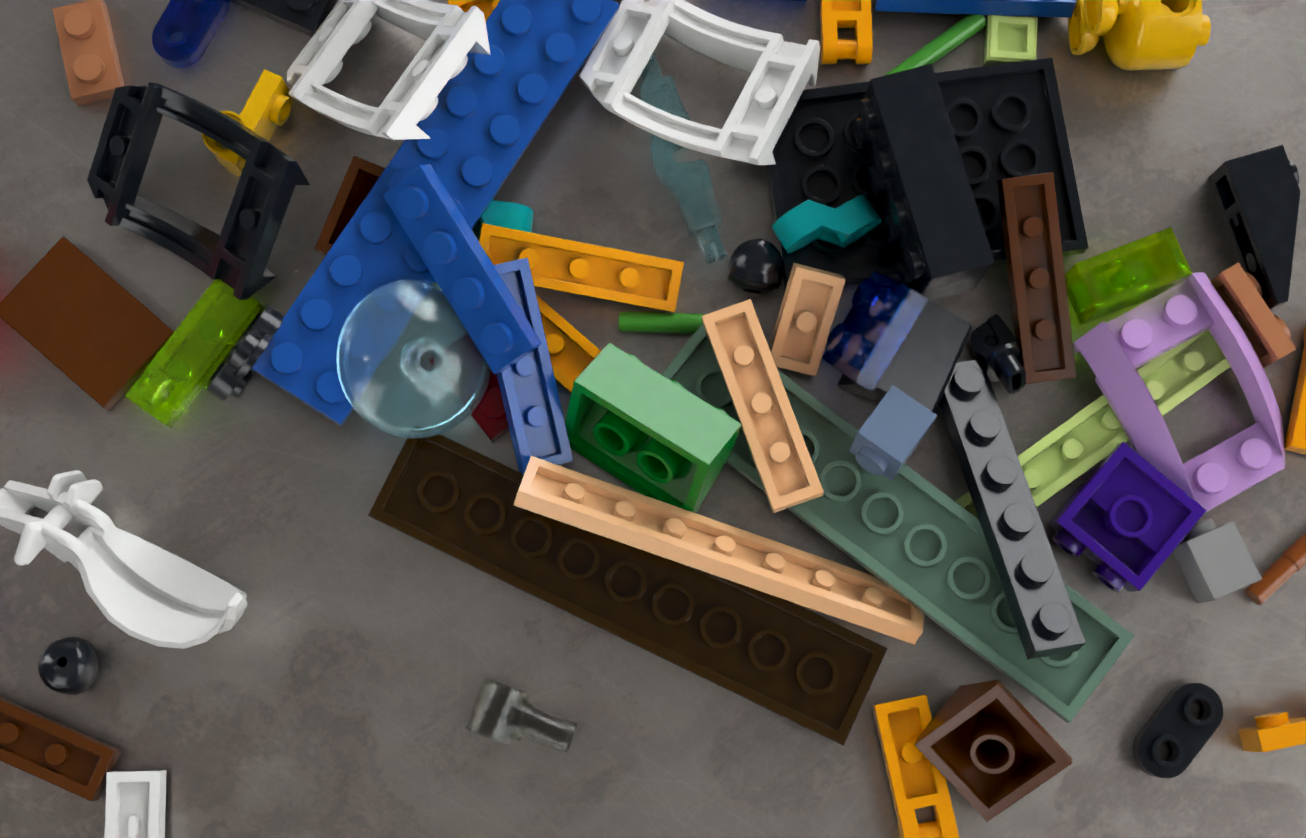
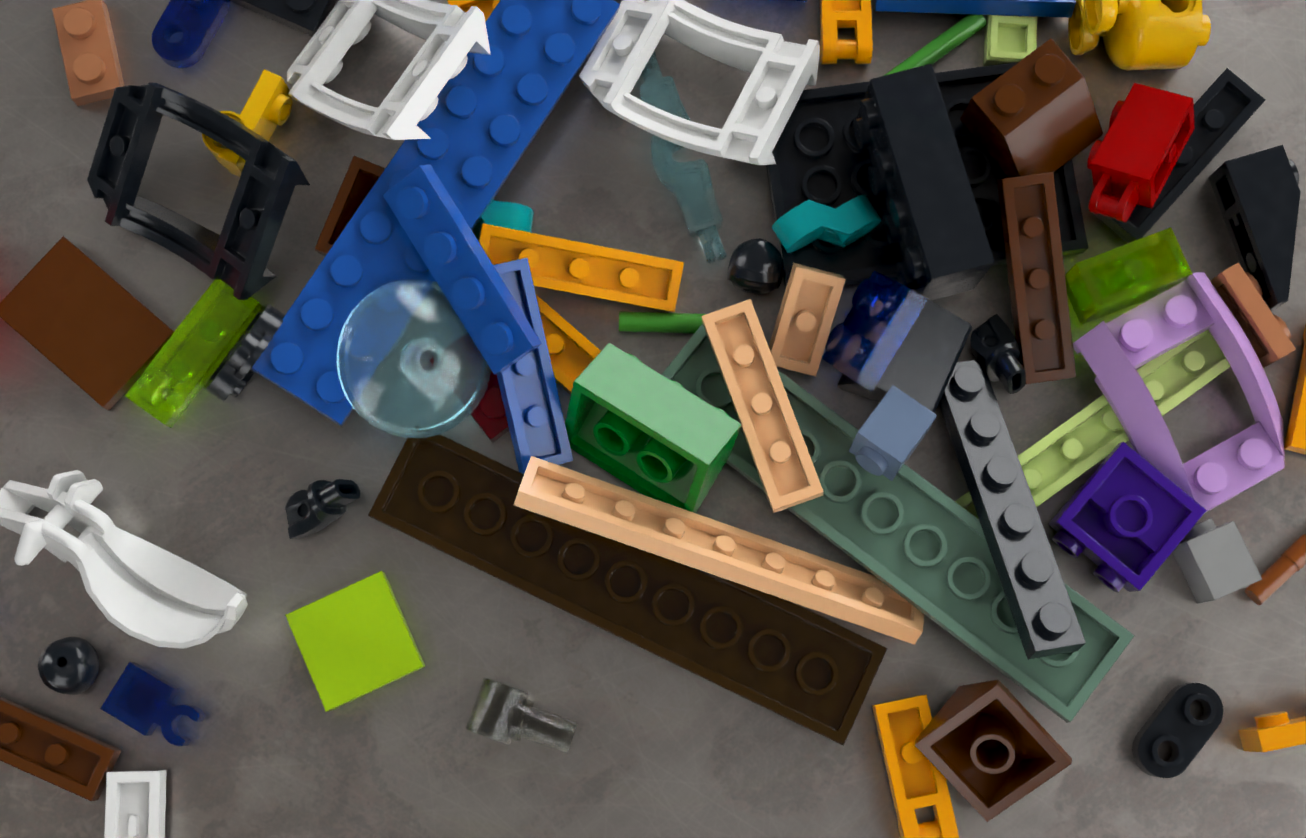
(146, 701): none -> clear blue plate
(319, 506): none -> black piece
(355, 641): none -> lime tile
(1034, 114): none -> reddish brown slope
(1138, 150): none -> red brick
(1216, 120): none -> black plate

